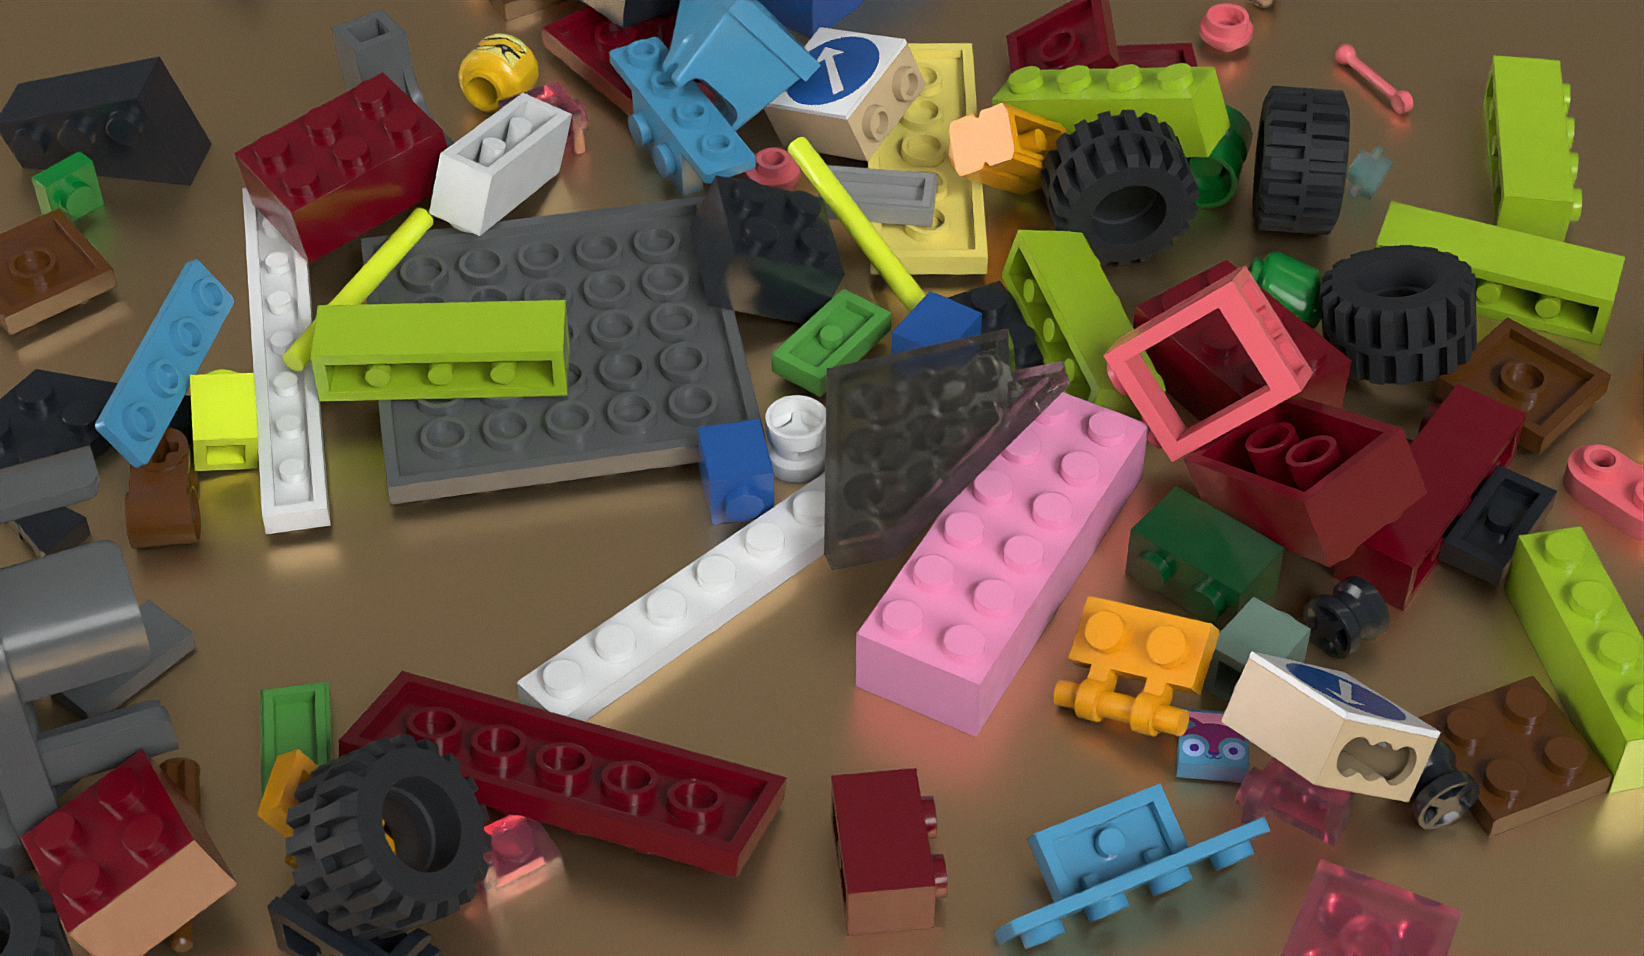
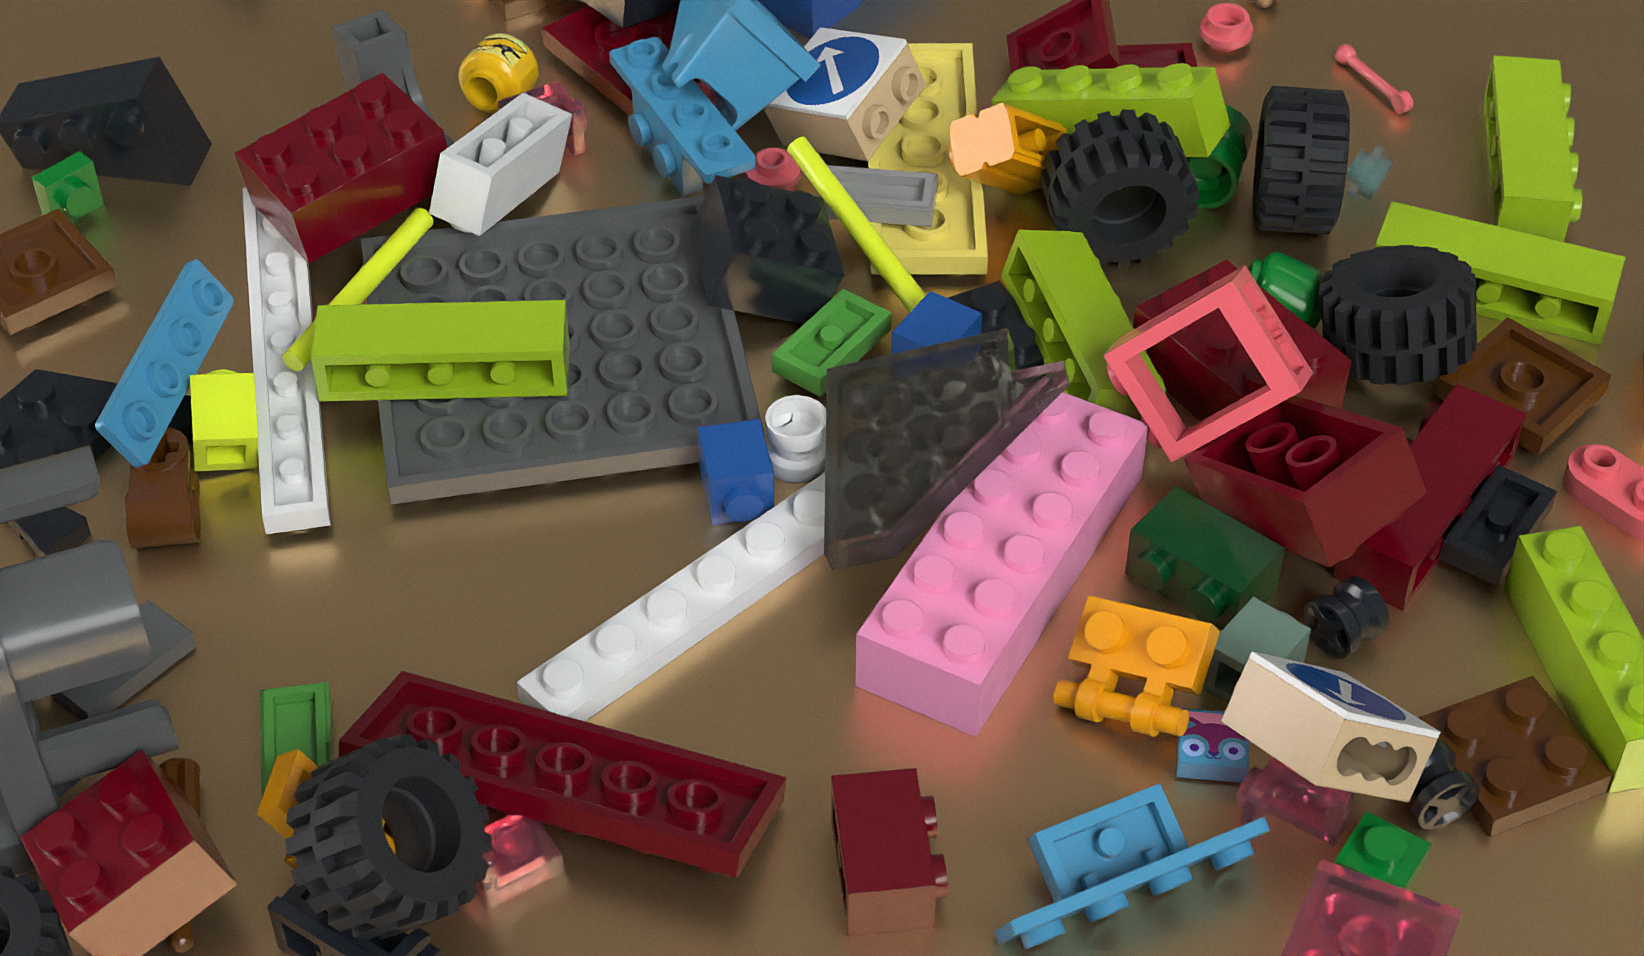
(1384, 852): none -> green plate

